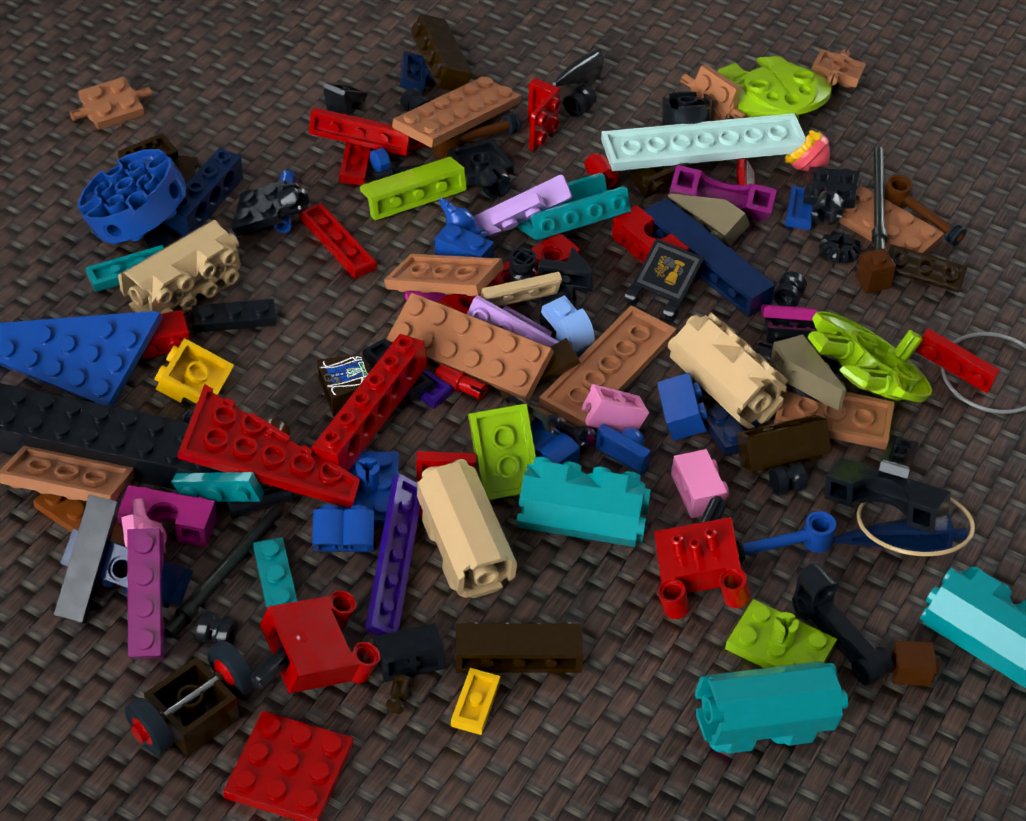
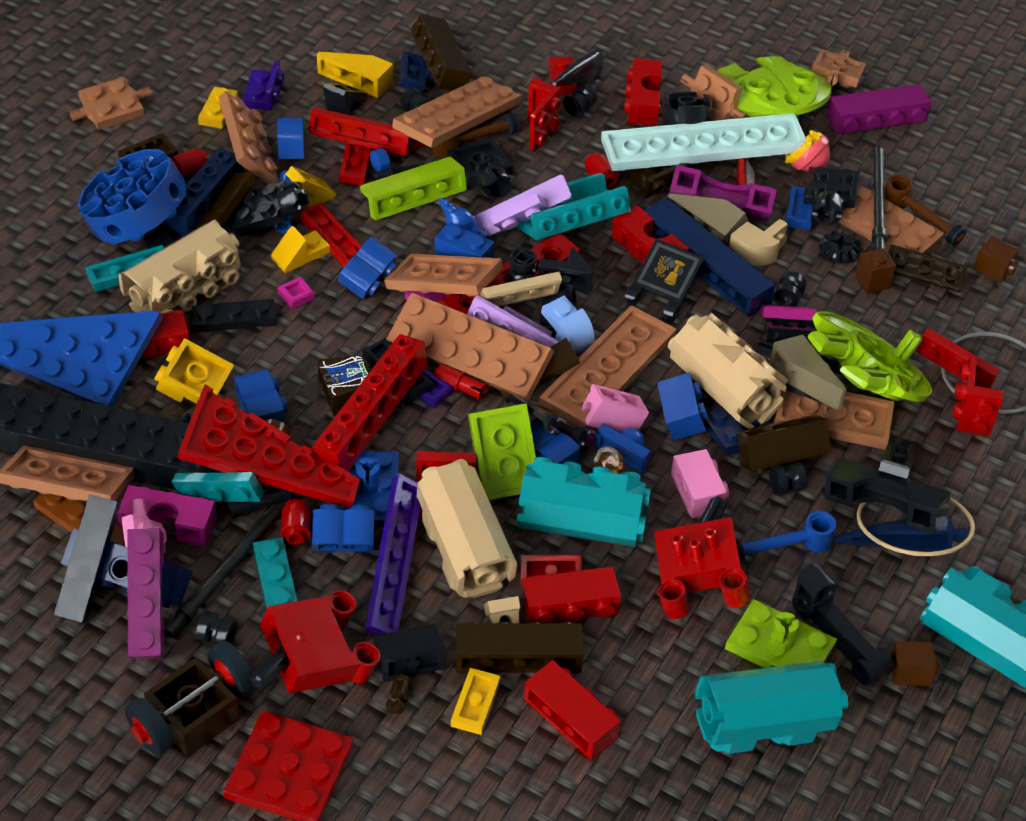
(190, 162): none -> red brick
(212, 111): none -> yellow plate
(228, 199): none -> dark brown tile
(248, 138): none -> nougat plate
(259, 395): none -> blue brick
(264, 88): none -> dark purple bracket
(290, 138): none -> blue brick
(296, 293): none -> dark pink tile
(296, 522): none -> red brick
(299, 250): none -> yellow slope
(316, 188): none -> yellow slope
(357, 70): none -> yellow slope
(368, 268): none -> blue brick
(503, 607): none -> tan tile
(548, 564): none -> red slope
(556, 67): none -> red plate
(571, 595): none -> red brick
(572, 709): none -> red brick
(609, 458): none -> clear orange tile
(643, 91): none -> red arch
(759, 246): none -> tan brick
(878, 109): none -> magenta brick
(976, 405): none -> red bracket
(996, 259): none -> reddish brown brick

